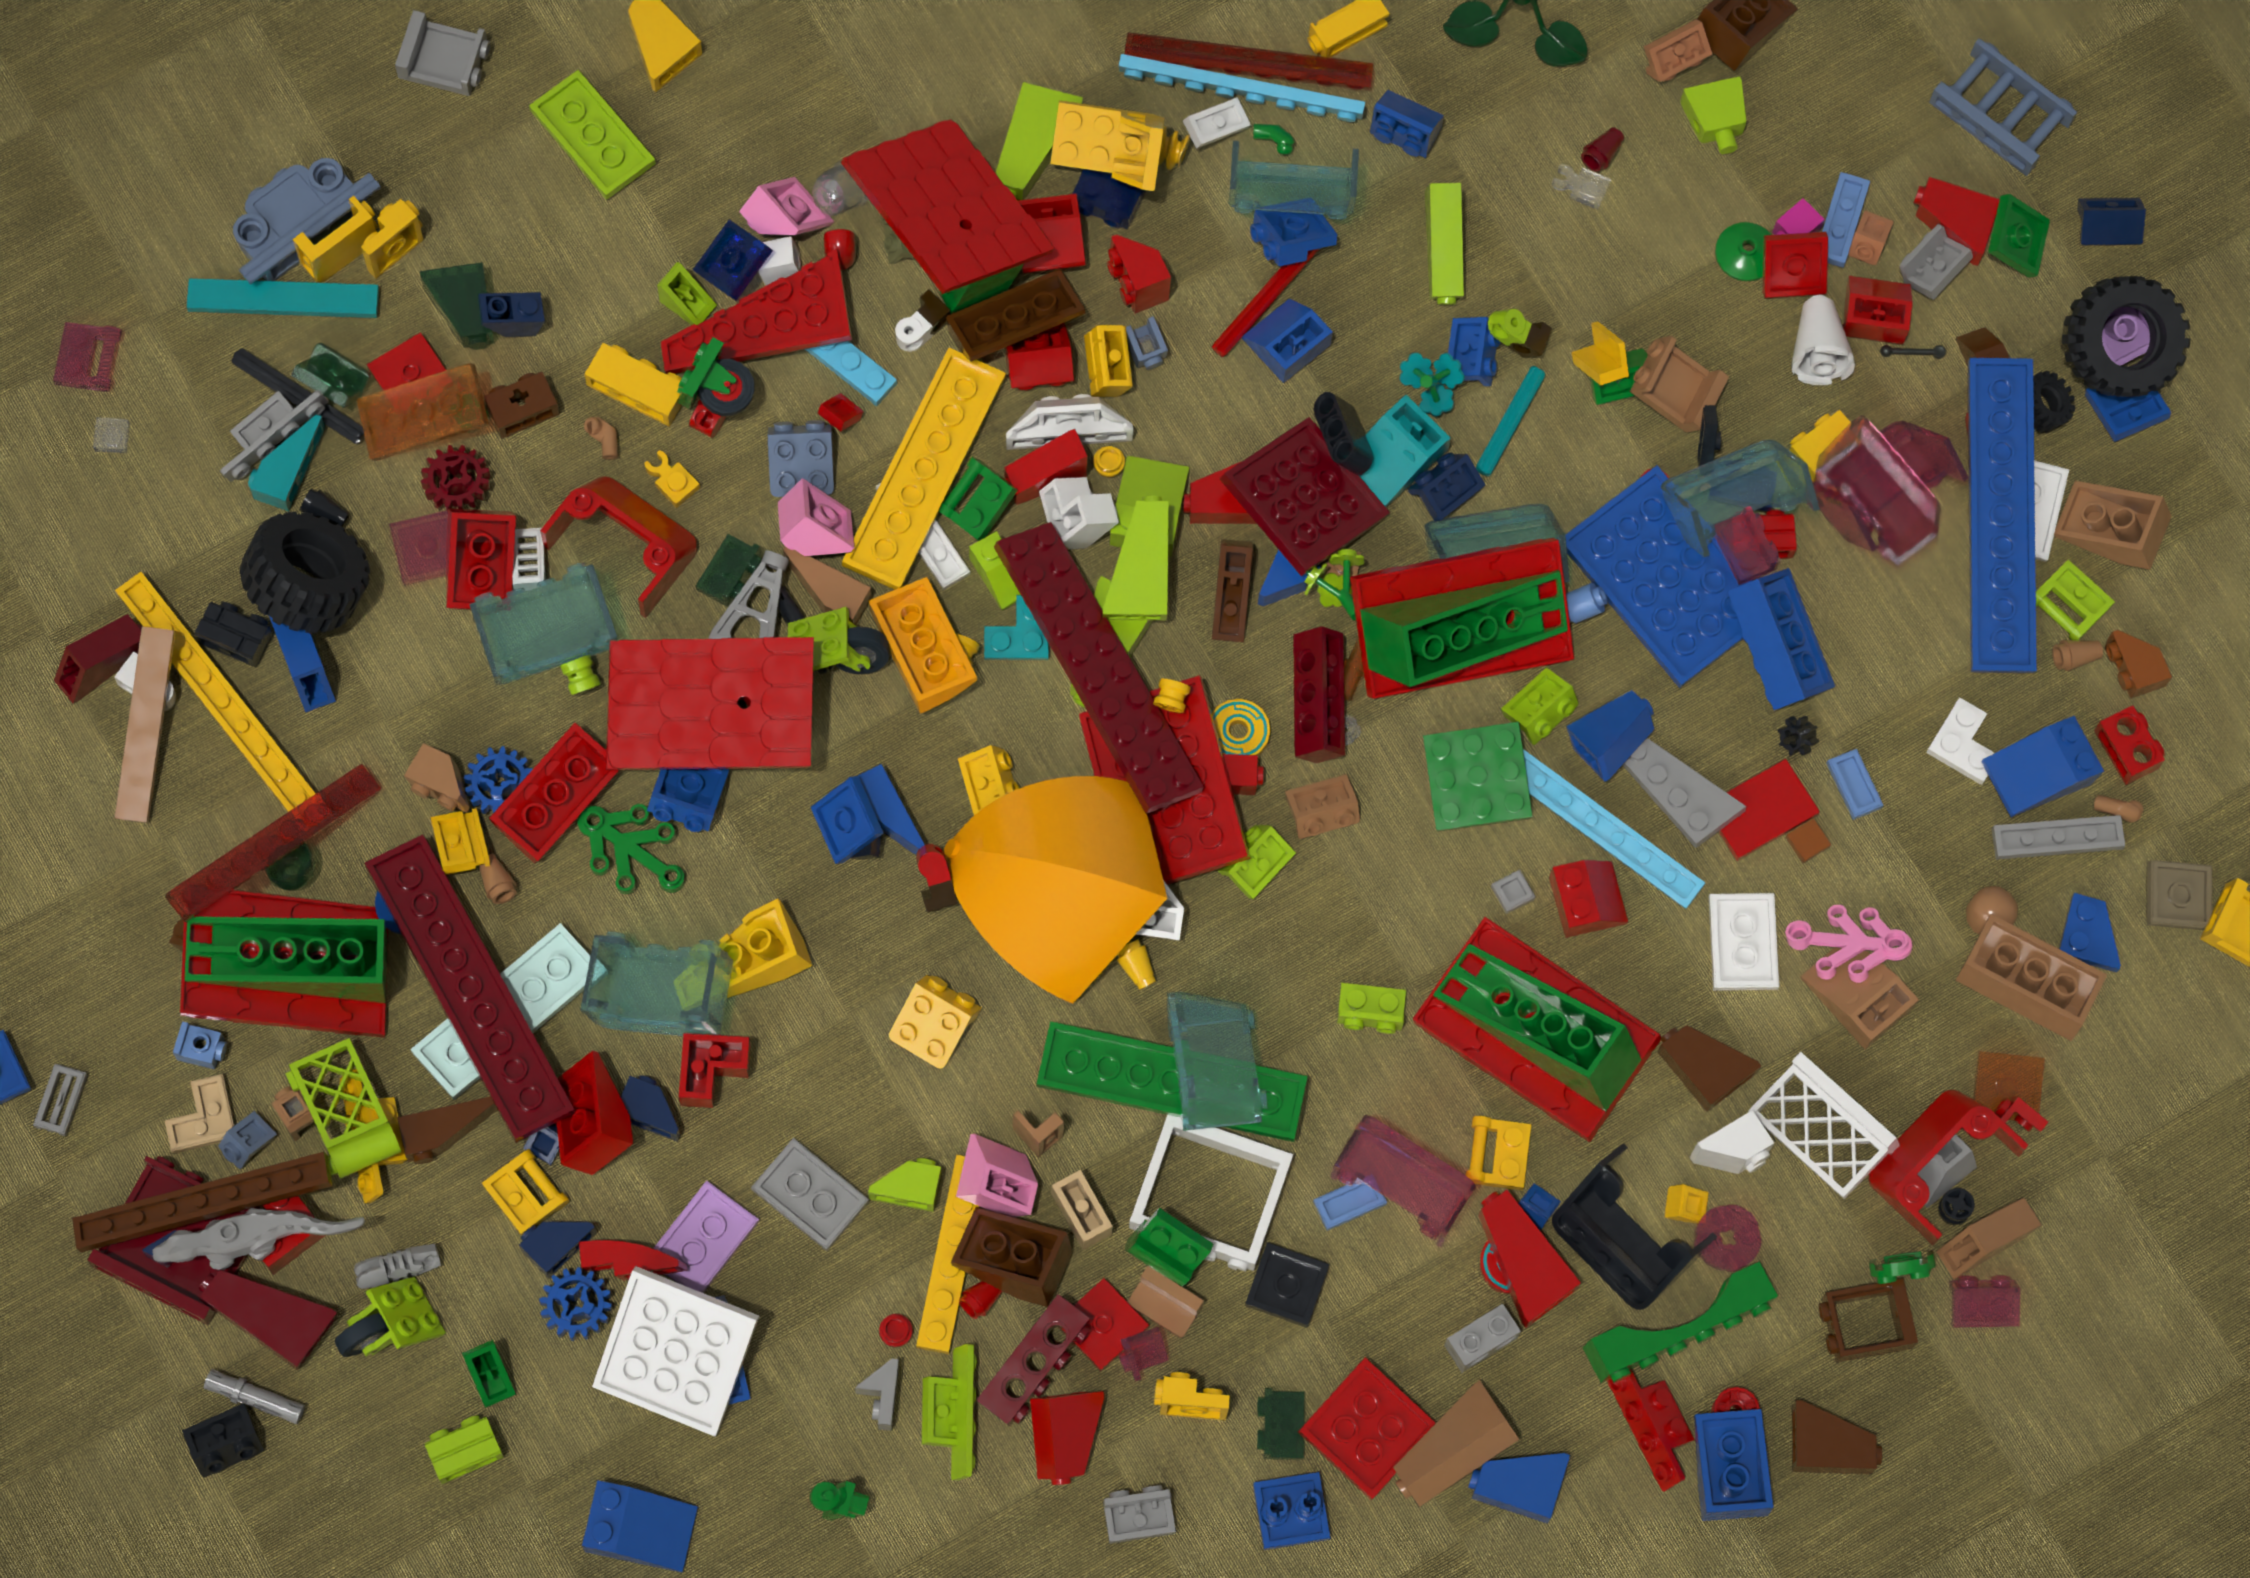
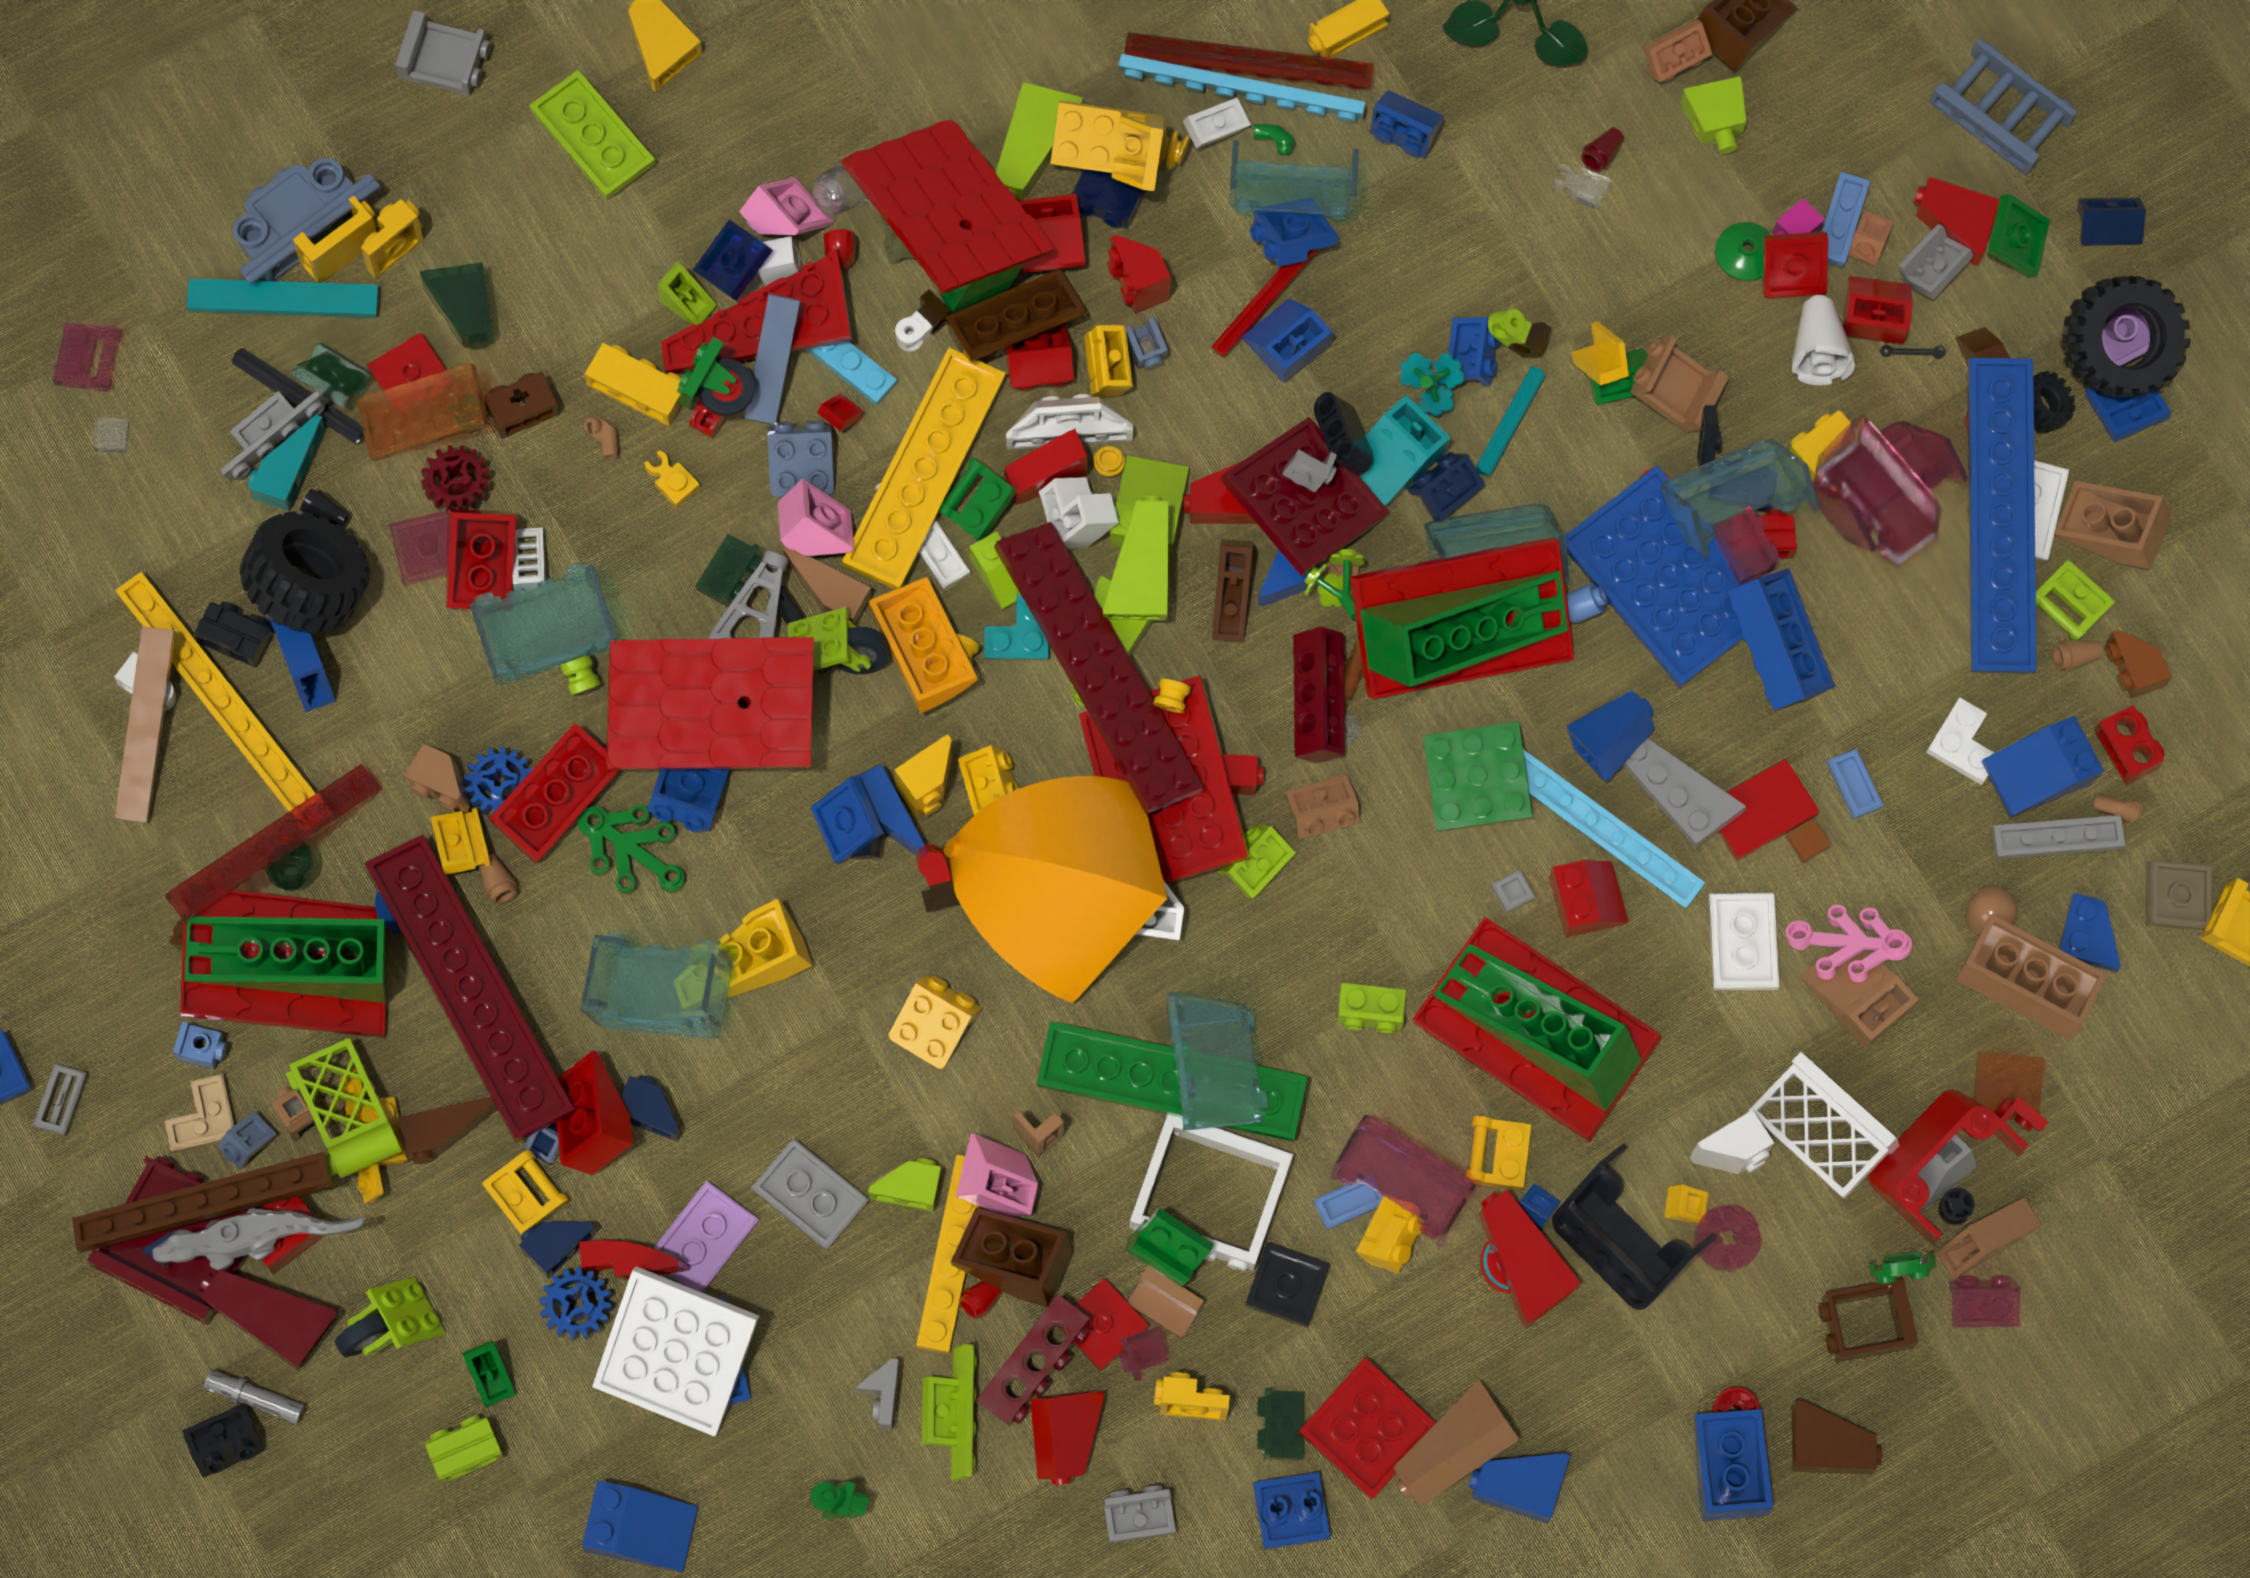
(97, 657): dark red slope -> none
(383, 1269): light grey hinge -> none
(512, 313): dark blue slope -> none
(541, 986): light aqua plate -> none
(669, 544): red windscreen -> none
(708, 1057): red brick -> none
(773, 357): none -> sand blue tile
(895, 1330): red plate -> none
(925, 777): none -> yellow slope
(1081, 1209): tan brick -> none
(1136, 964): yellow cone -> none
(1249, 715): yellow tile -> none
(1310, 471): none -> light grey bracket
(1389, 1237): none -> yellow brick
(1444, 242): lime slope -> none
(1482, 1338): light grey brick -> none
(1541, 705): lime bracket -> none
(1624, 1348): green arch -> none
(1655, 1425): red bracket -> none
(1706, 1065): reddish brown slope -> none
(1798, 735): black gear -> none

